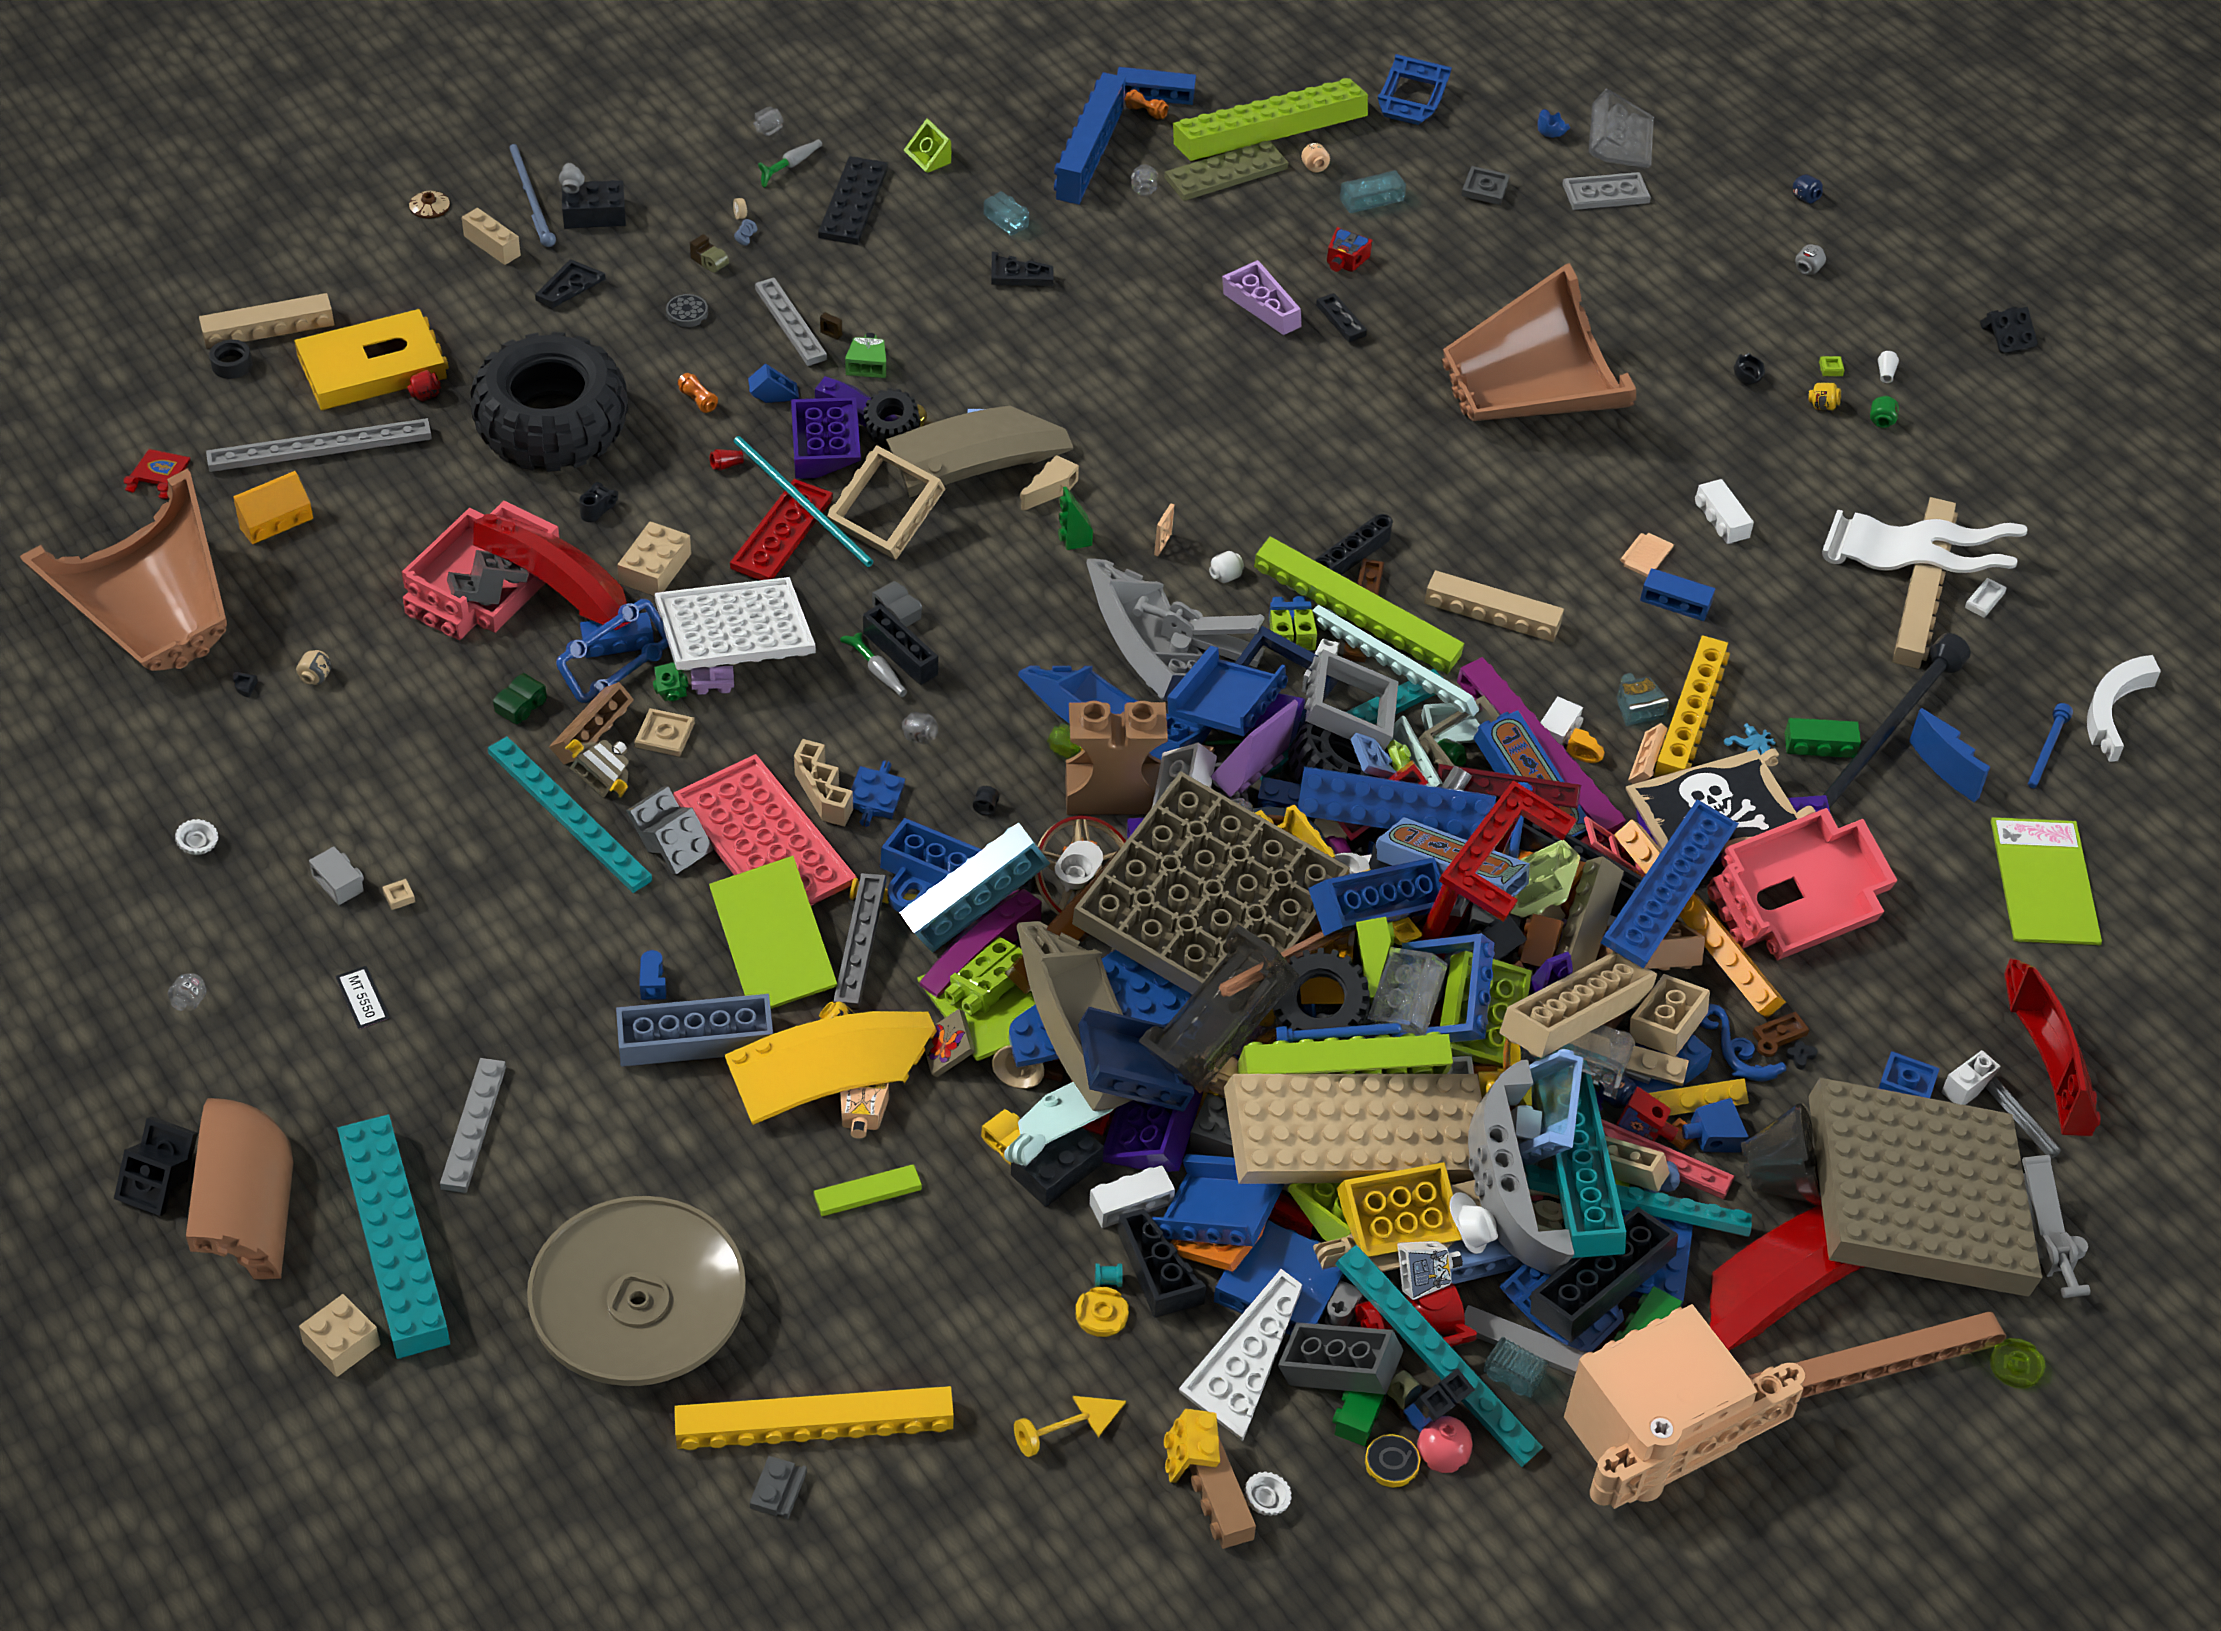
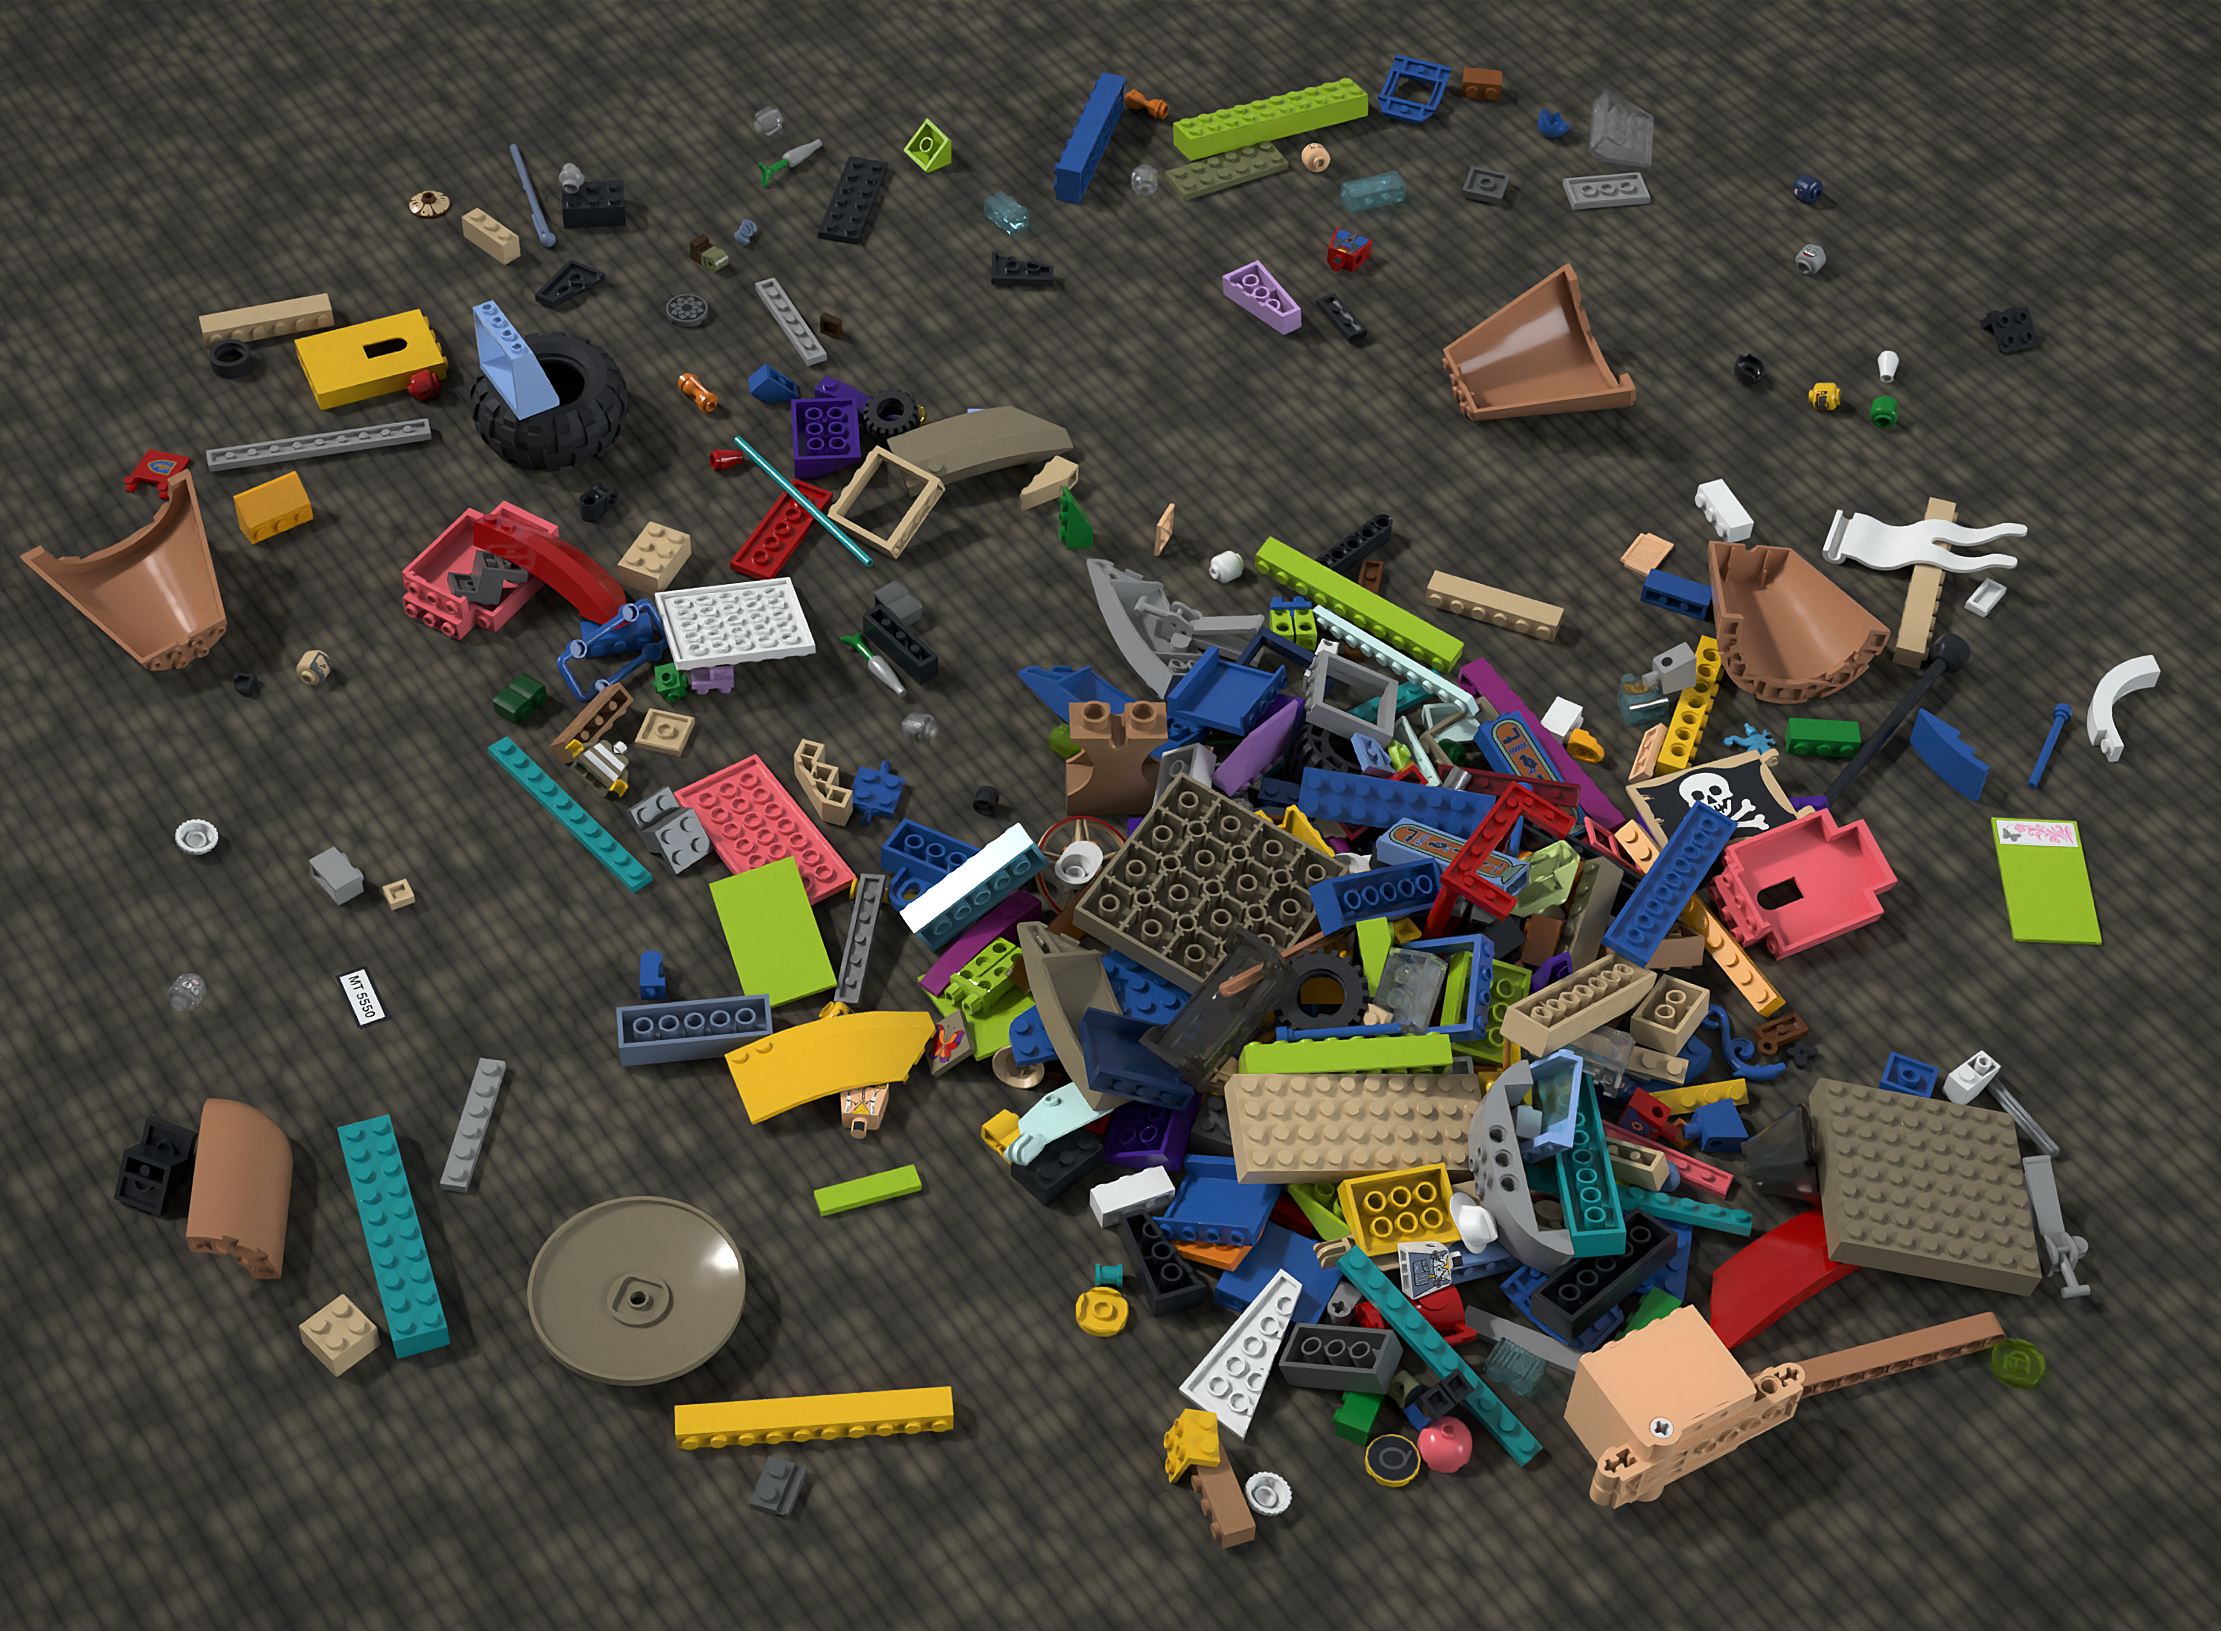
(511, 363): none -> light blue windscreen
(740, 208): tan tile -> none
(866, 357): bright green torso -> none
(1095, 1410): yellow piece -> none
(1160, 85): blue brick -> none
(1376, 1015): none -> tan plate
(1481, 84): none -> dark orange brick
(1673, 670): none -> light grey torso
(1786, 625): none -> nougat cone
(1831, 366): lime tile -> none
(2055, 1039): red slope -> none

